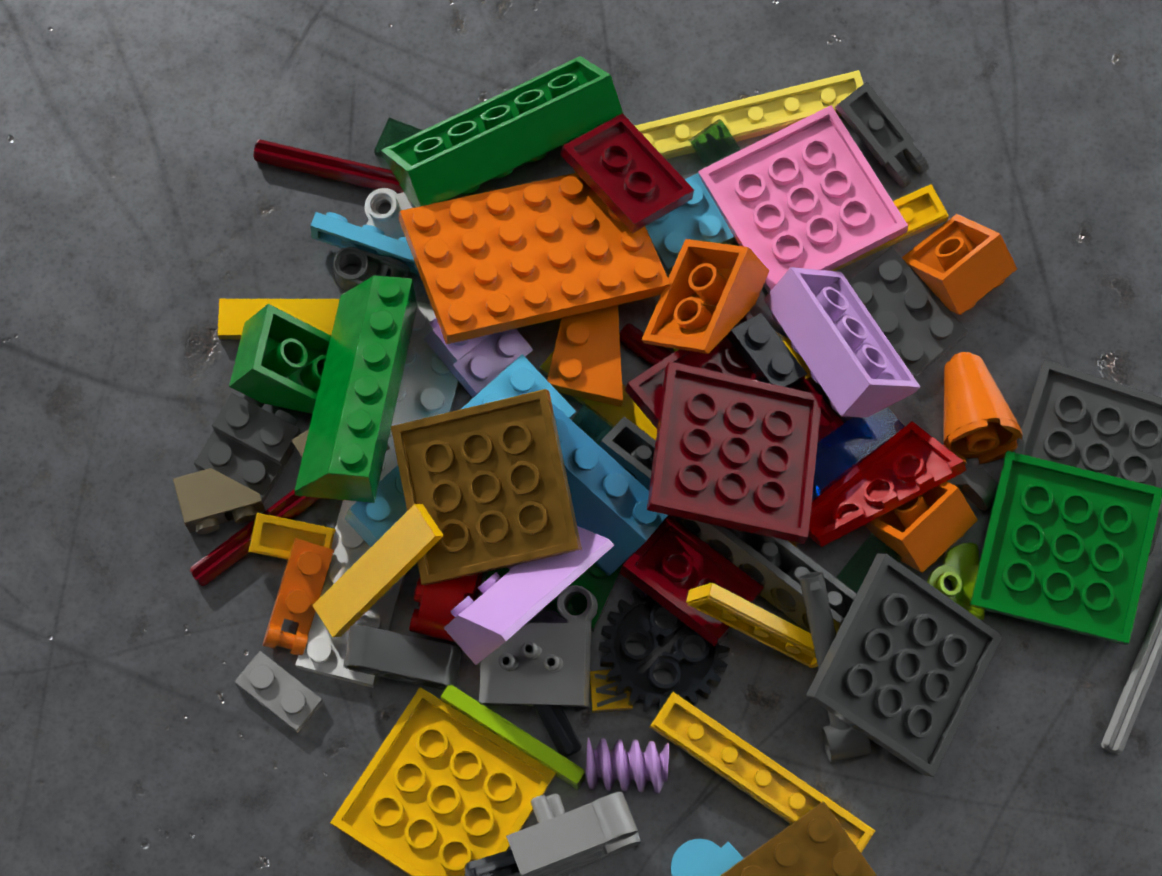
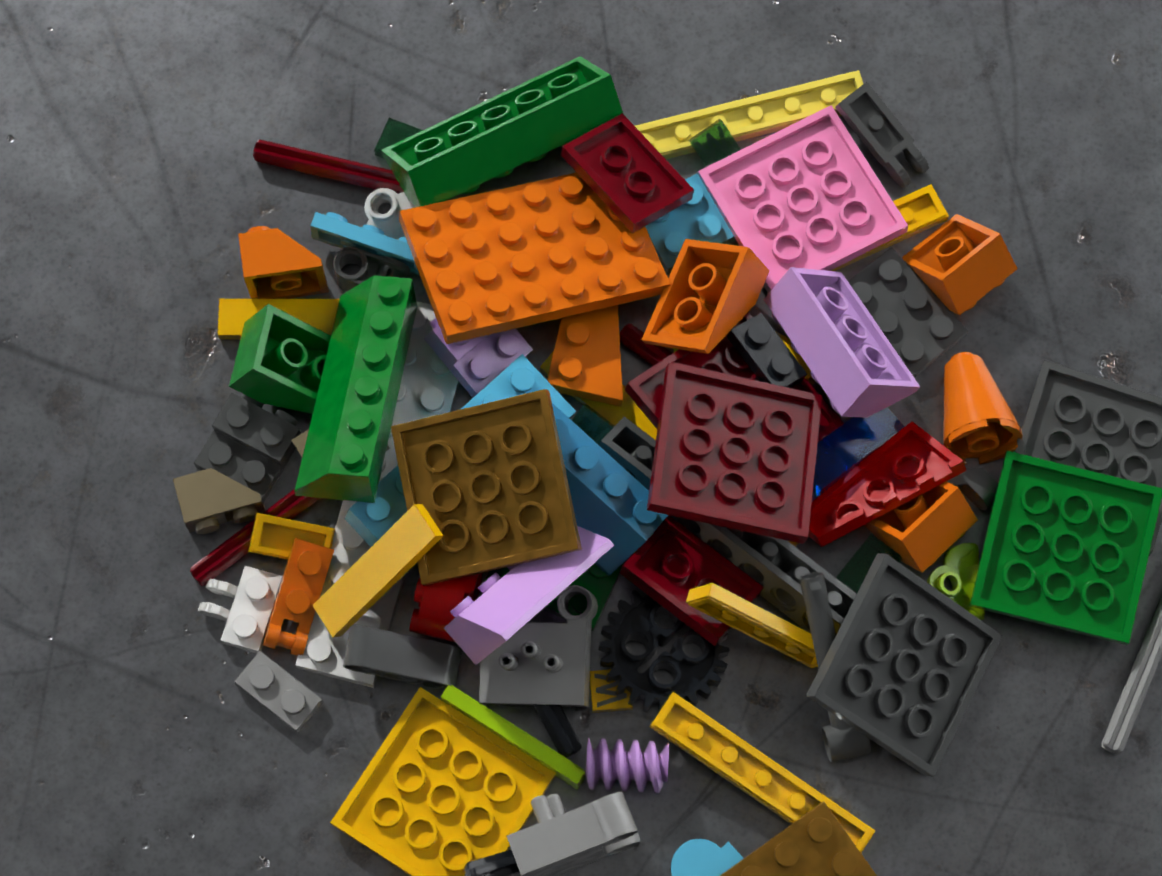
(250, 608): none -> white hinge
(279, 265): none -> orange slope

